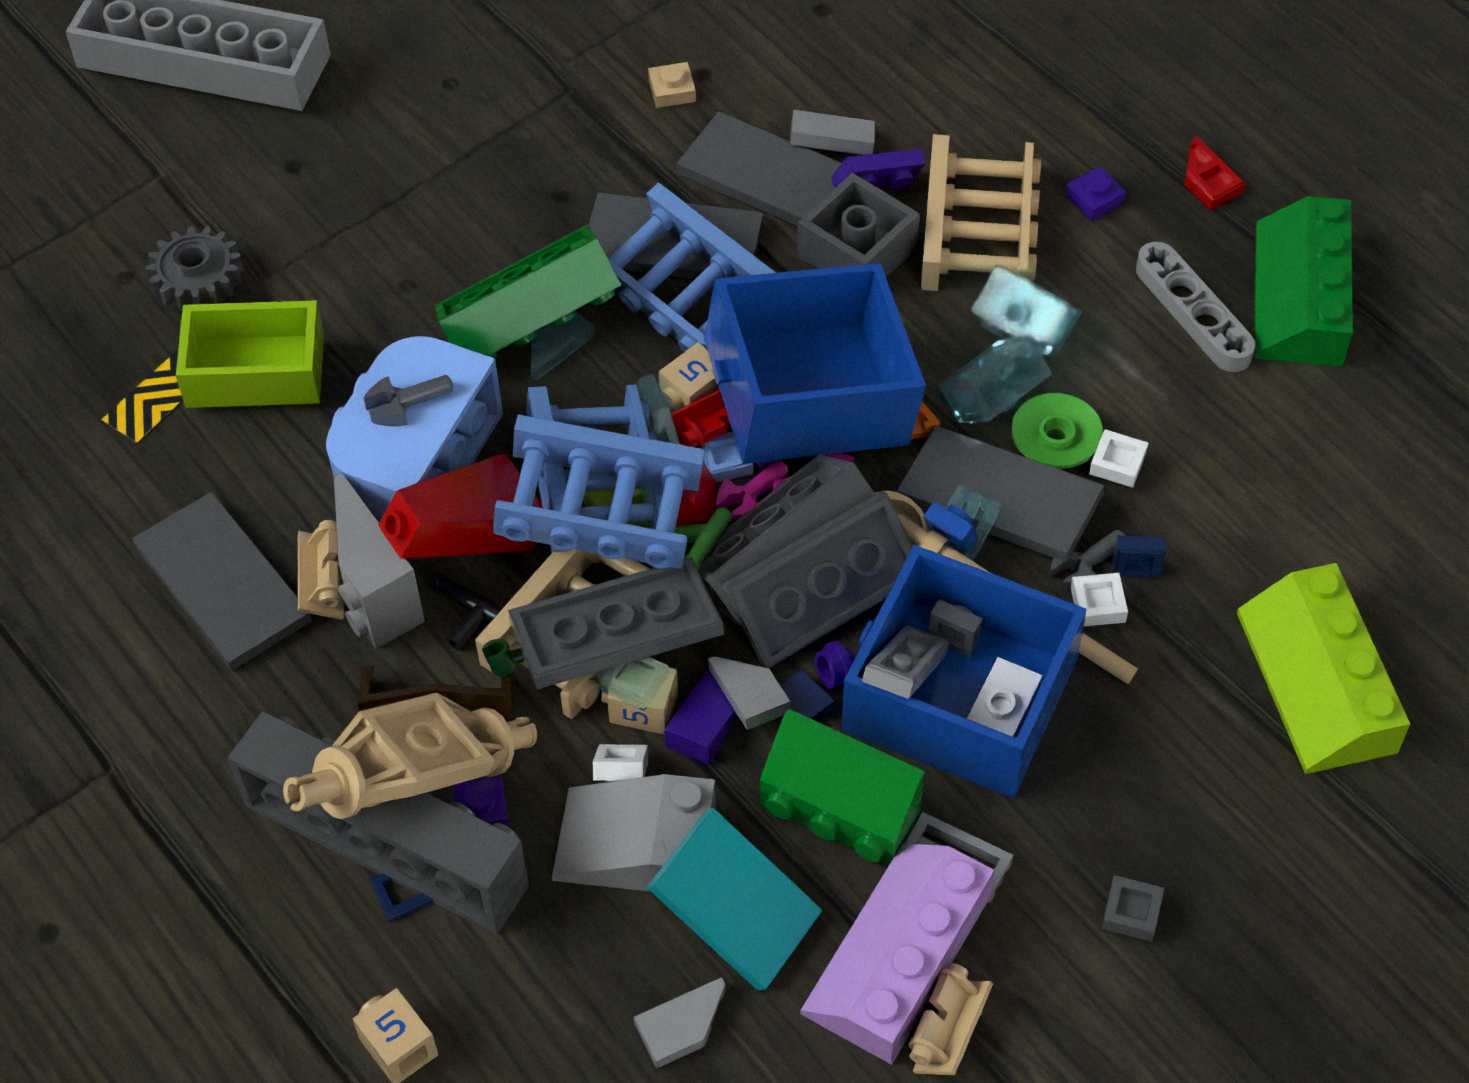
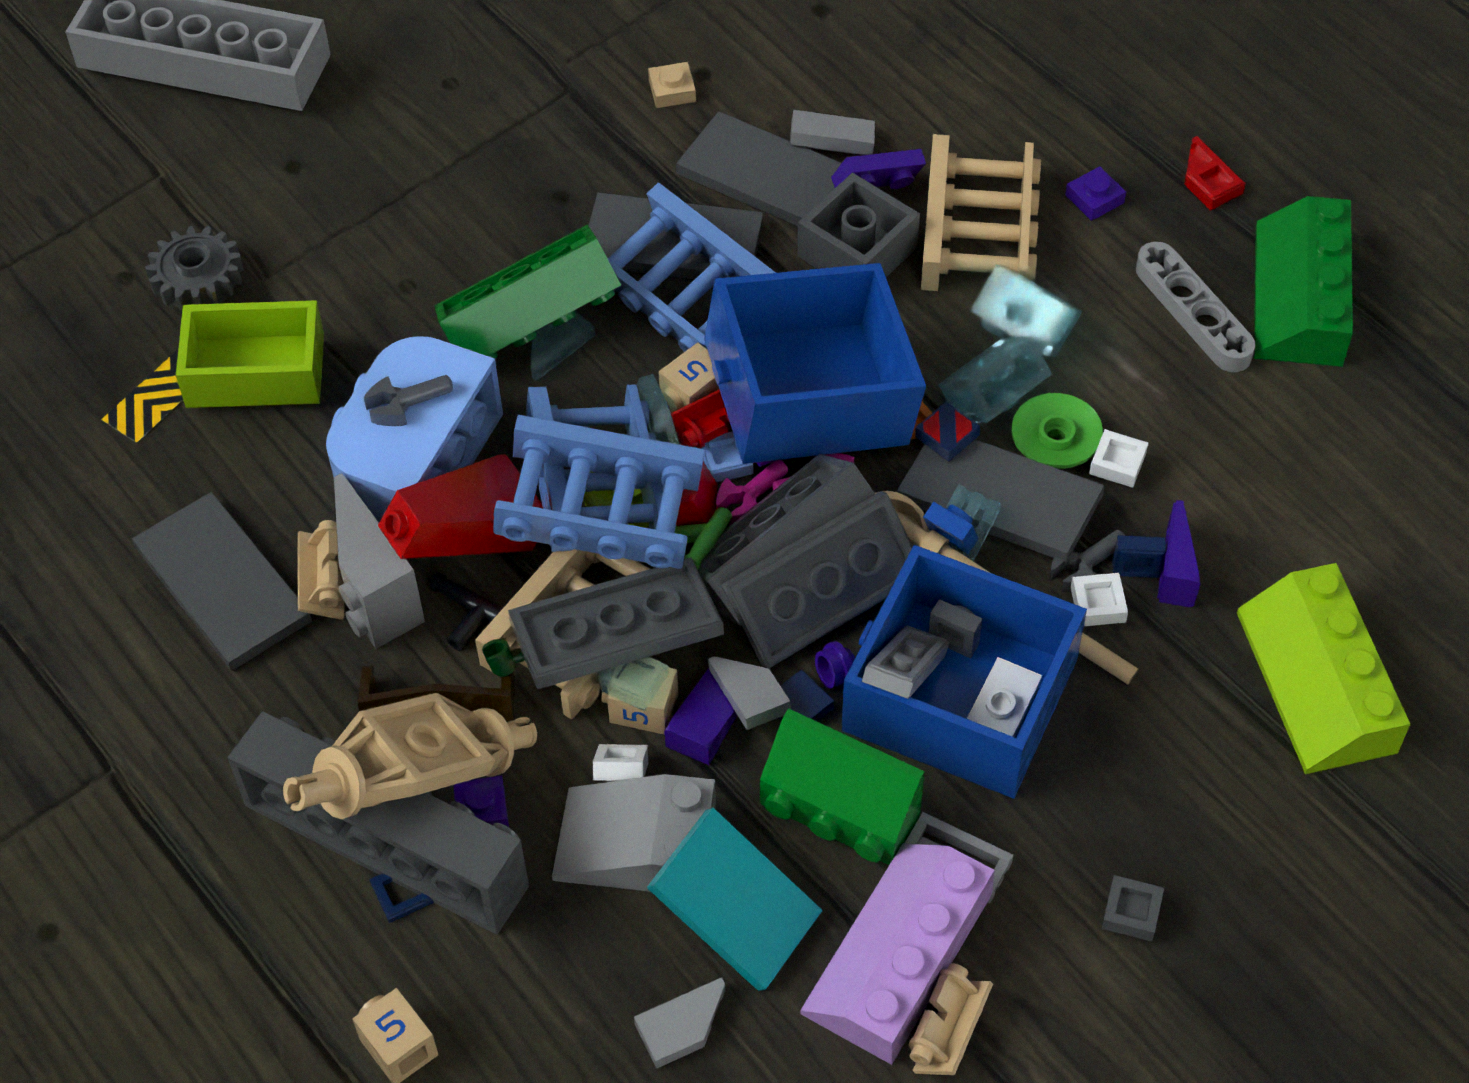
(947, 431): none -> dark blue tile
(1179, 572): none -> dark purple slope

